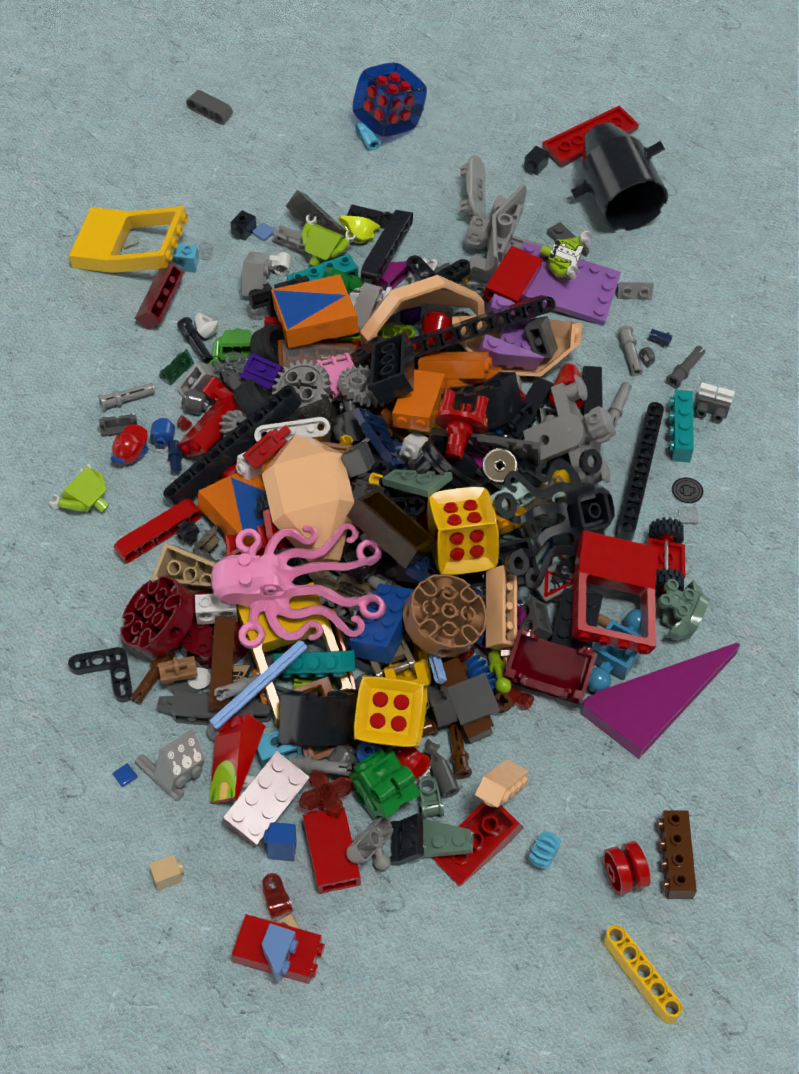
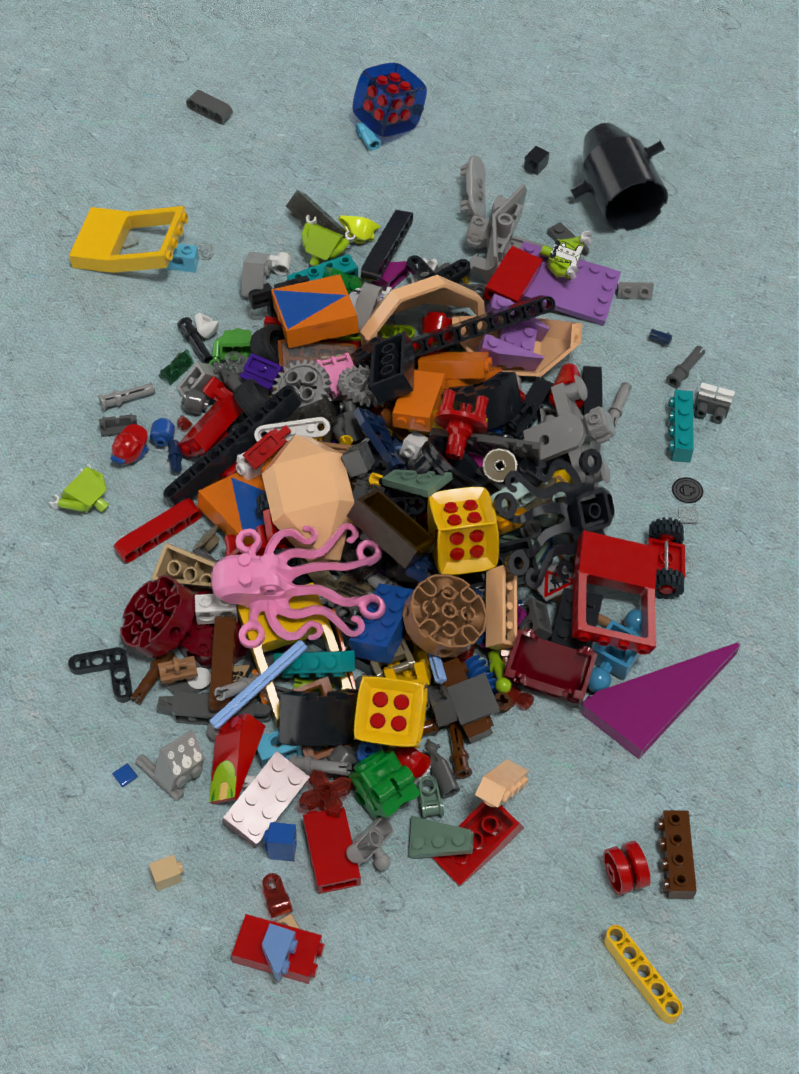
(159, 296): dark red brick -> none
(187, 532): black gear -> none
(231, 421): light grey gear -> none
(243, 225): black brick -> none
(263, 231): medium blue piece -> none
(289, 238): light grey hinge -> none
(374, 215): black hinge -> none
(410, 316): dark purple slope -> none
(411, 839): black plate -> none
(541, 337): dark grey brick -> none
(544, 849): medium azure gear -> none
(569, 144): red plate -> none
(628, 343): light grey pin -> none
(640, 471): black beam -> none
(647, 356): dark grey tile -> none
(687, 607): sand green piece -> none

